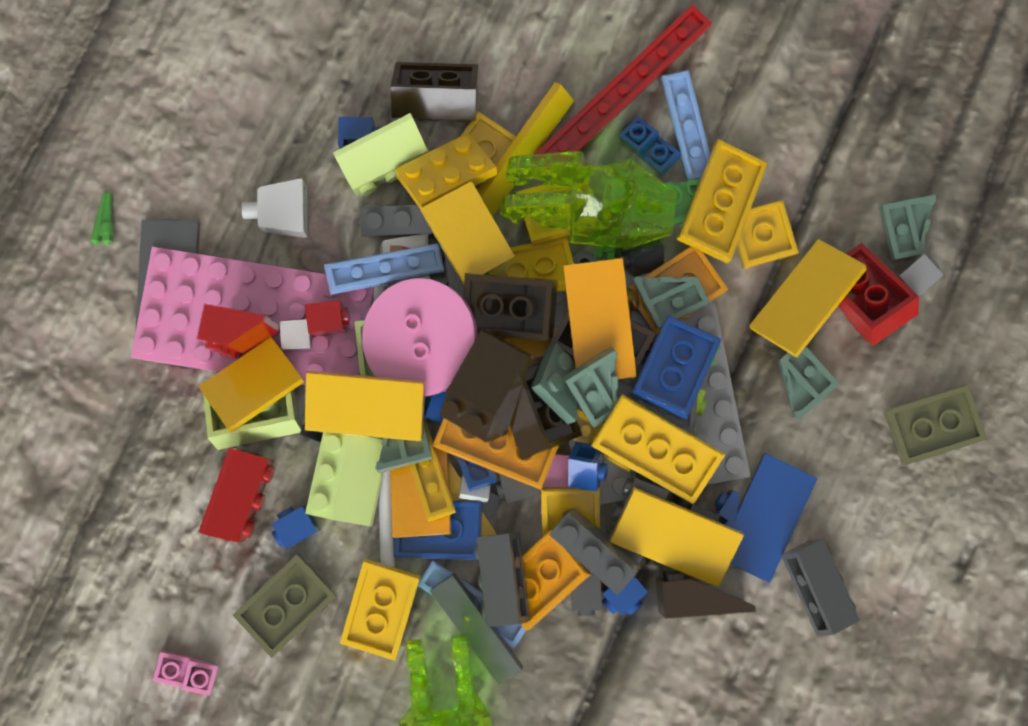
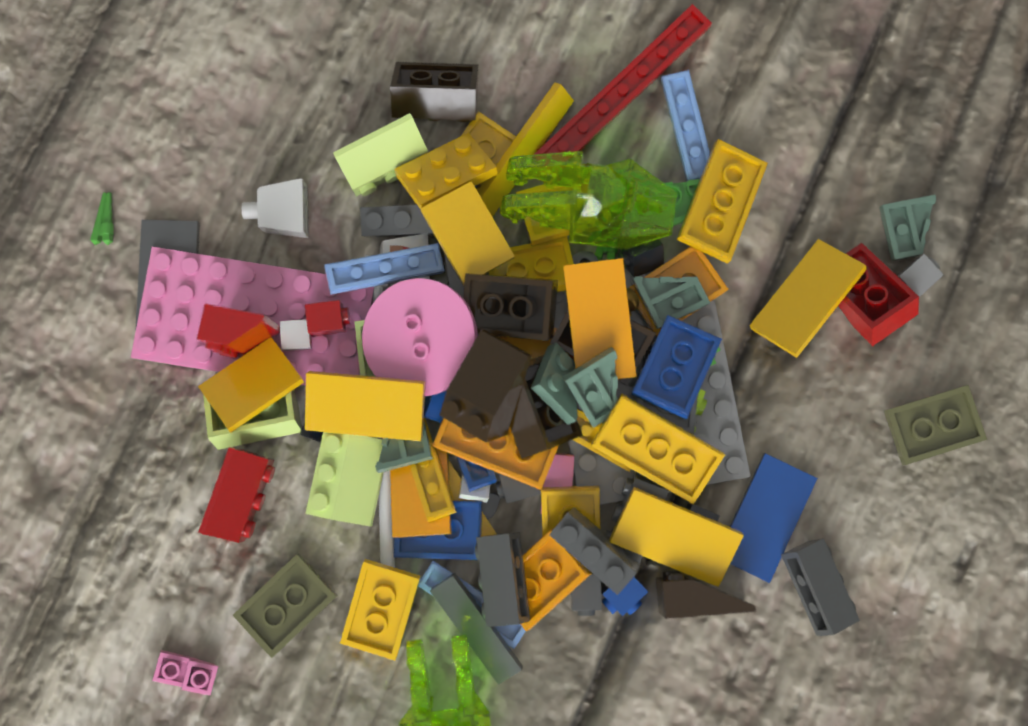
(294, 527): blue brick -> none
(354, 128): blue brick -> none
(586, 467): blue brick -> none
(649, 147): blue slope -> none
(727, 507): blue slope -> none
(766, 235): yellow tile -> none
(805, 381): sand green wing -> none

